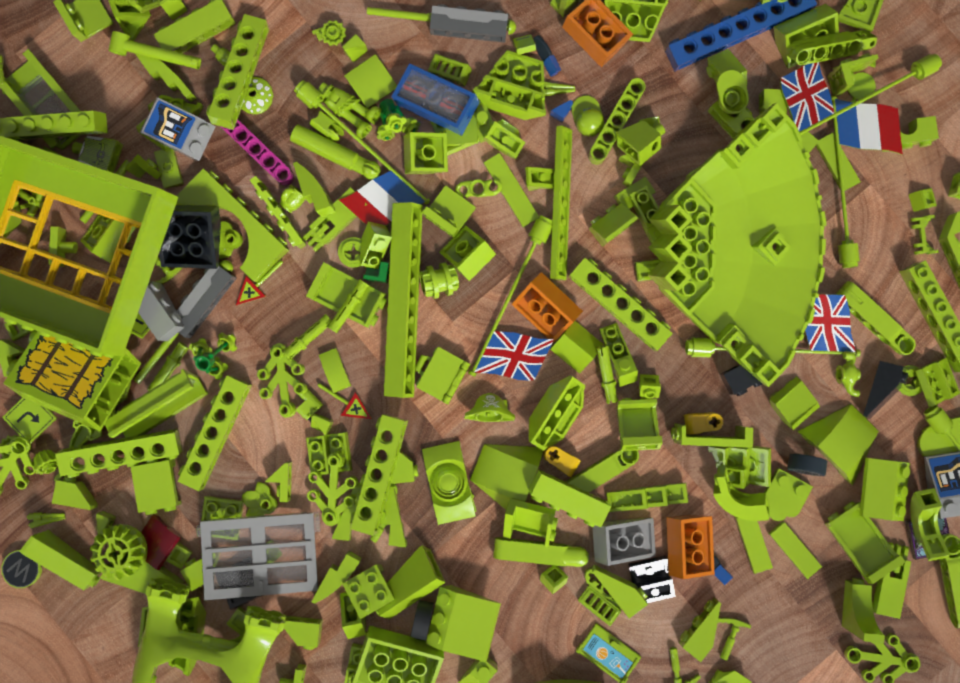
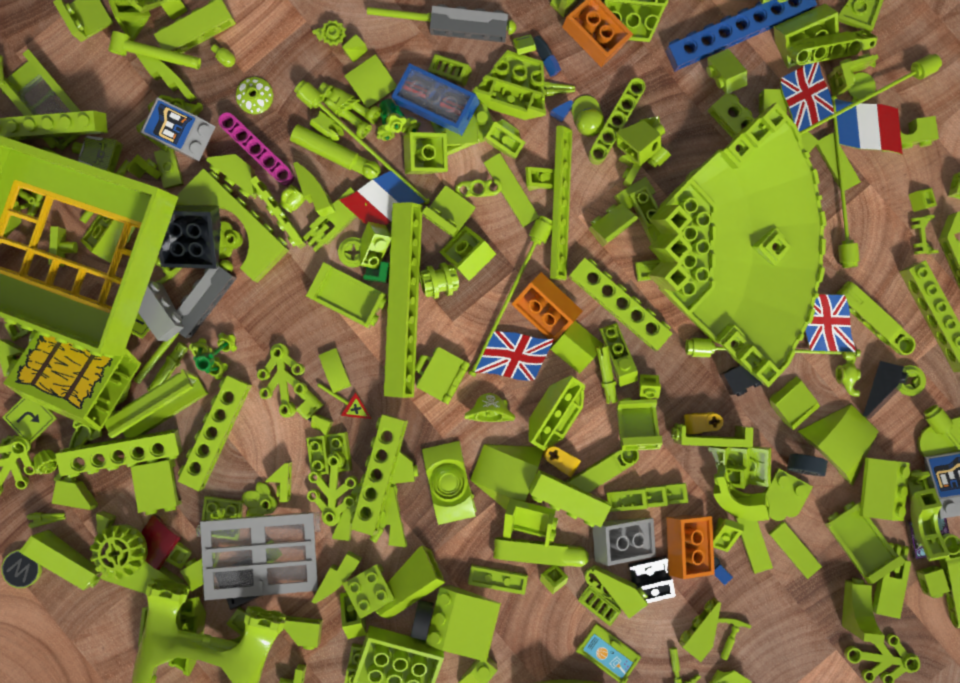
(228, 115): lime brick -> none
(236, 172): none -> lime slope
(251, 291): piece -> none
(309, 335): lime pin -> none
(348, 306): lime pin -> none
(498, 579): none -> lime tile
(659, 157): none -> lime hat
(726, 534): none -> lime slope
(732, 92): lime cap -> none
(917, 482): none -> lime bracket
(933, 581): none -> lime brick
(937, 382): lime slope -> none

